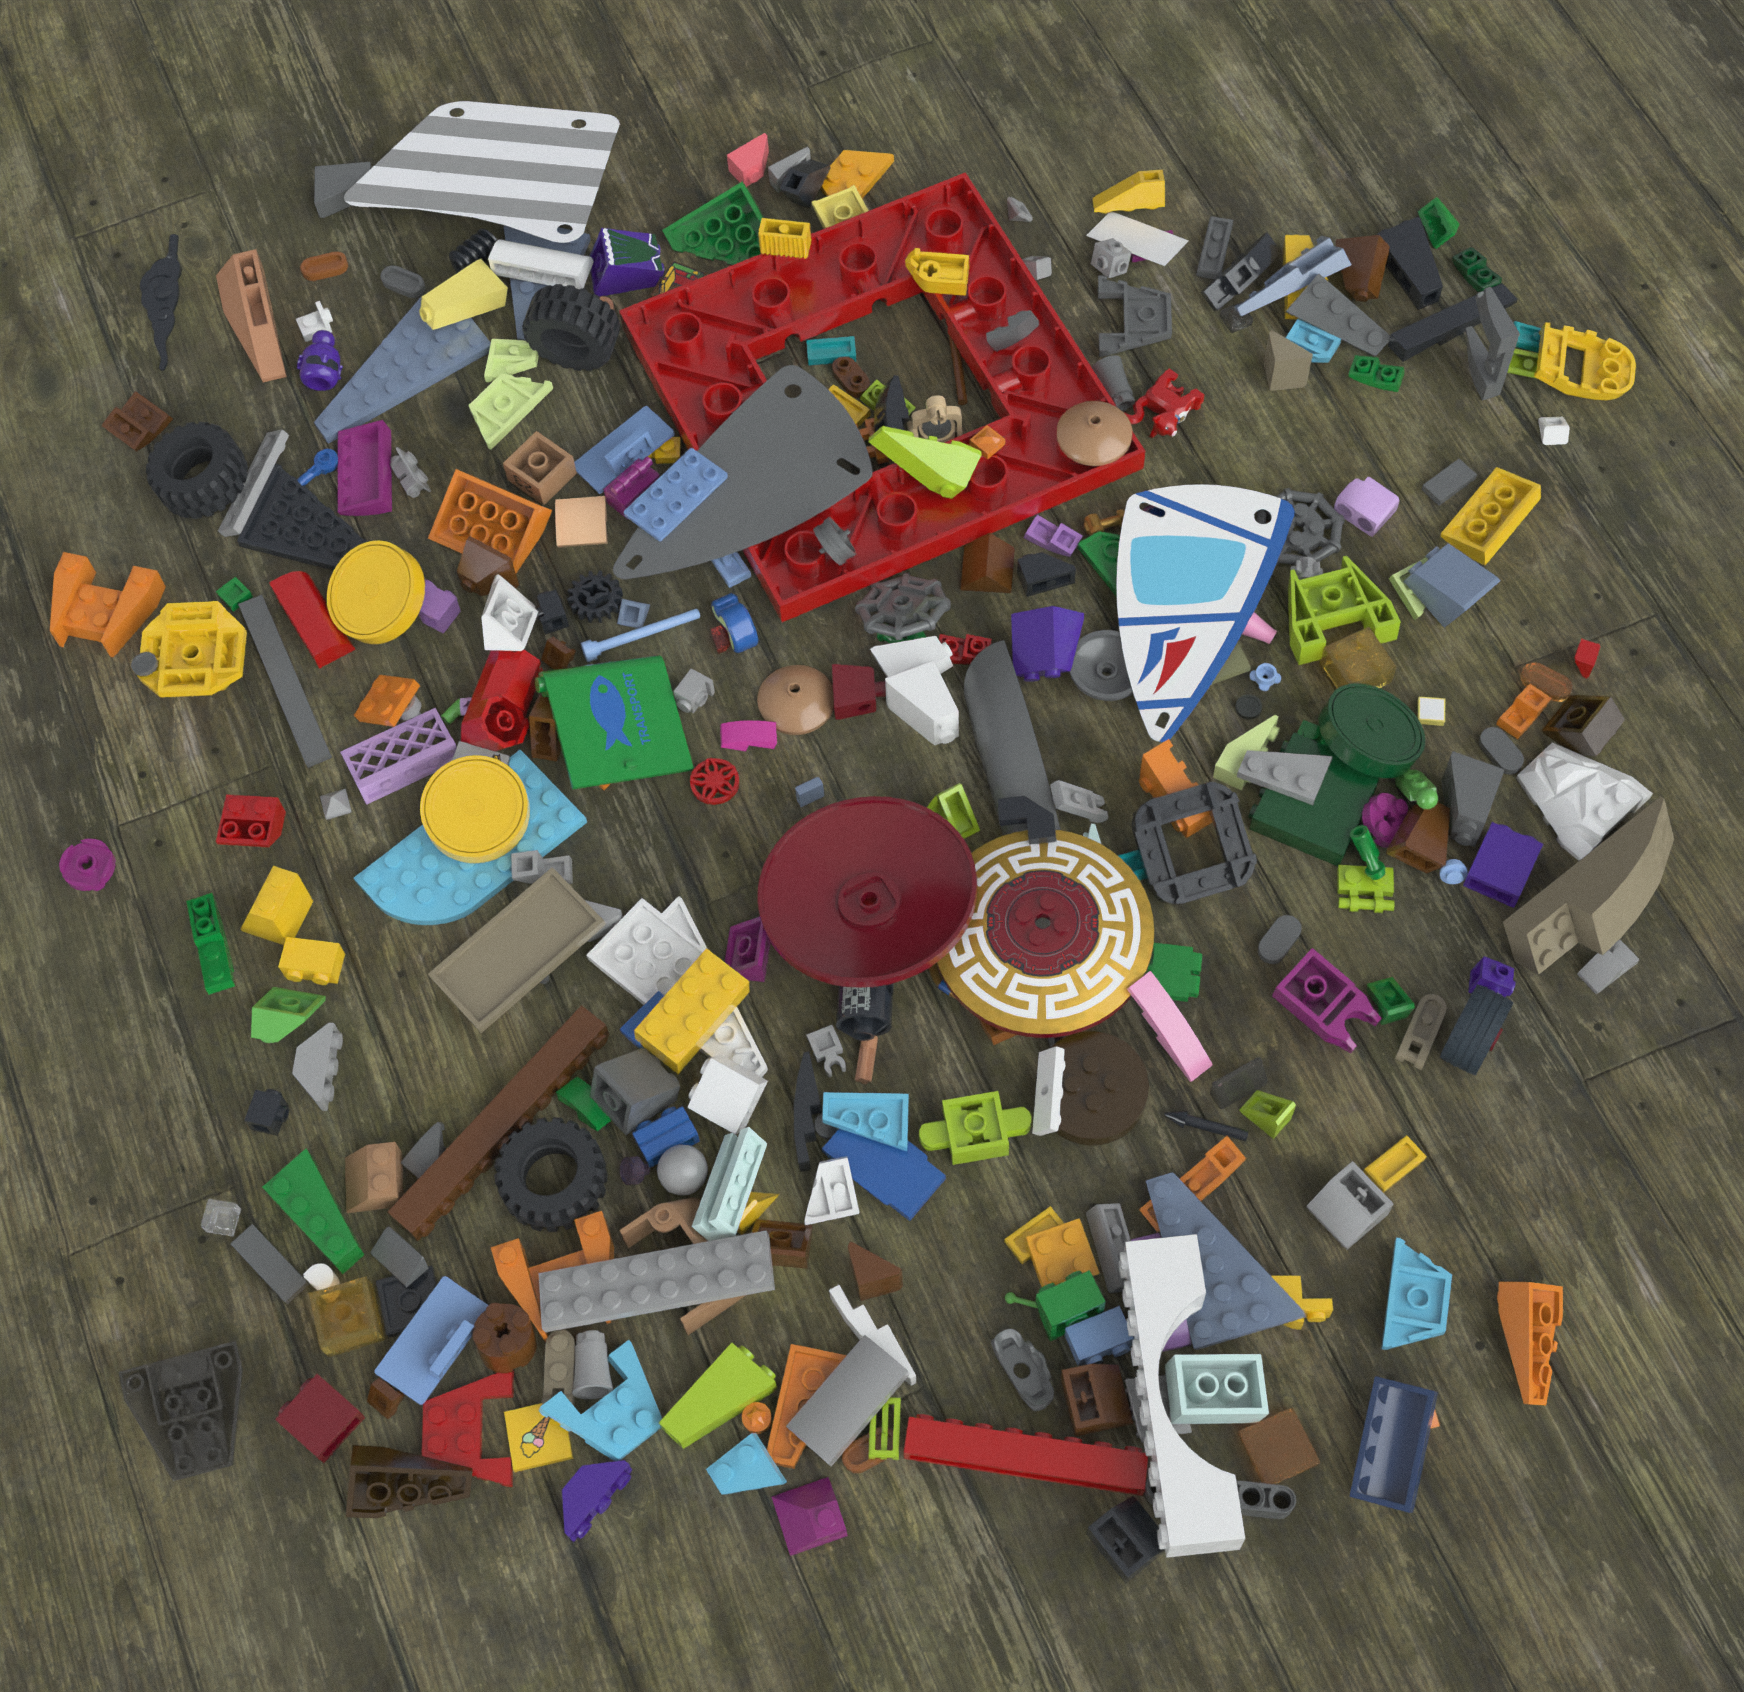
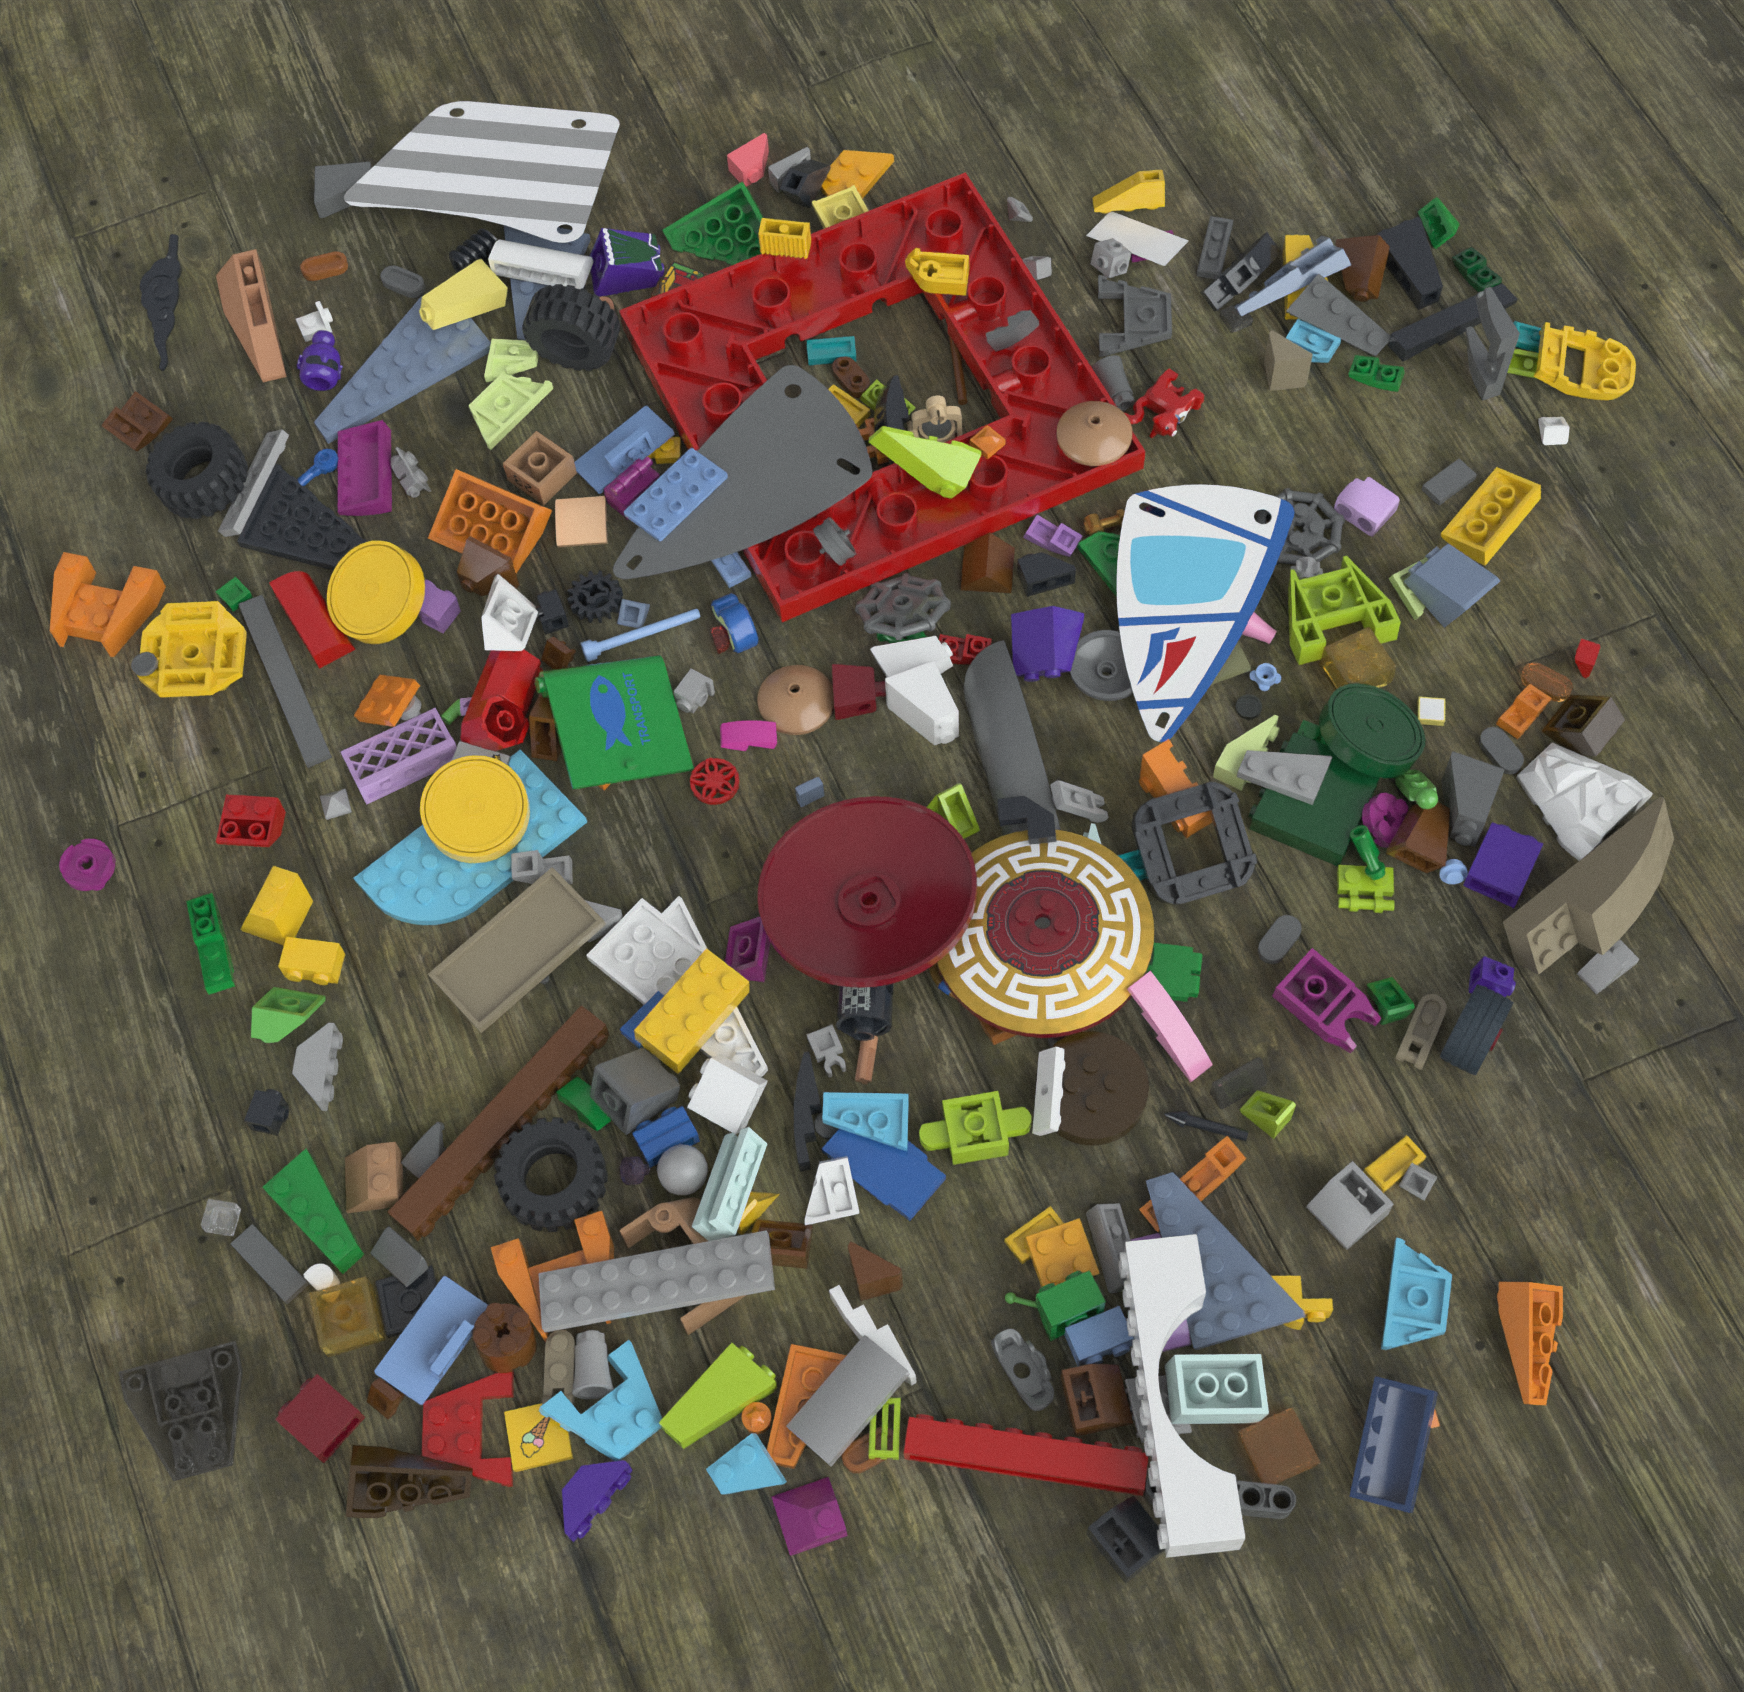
(1418, 1181): none -> light grey slope

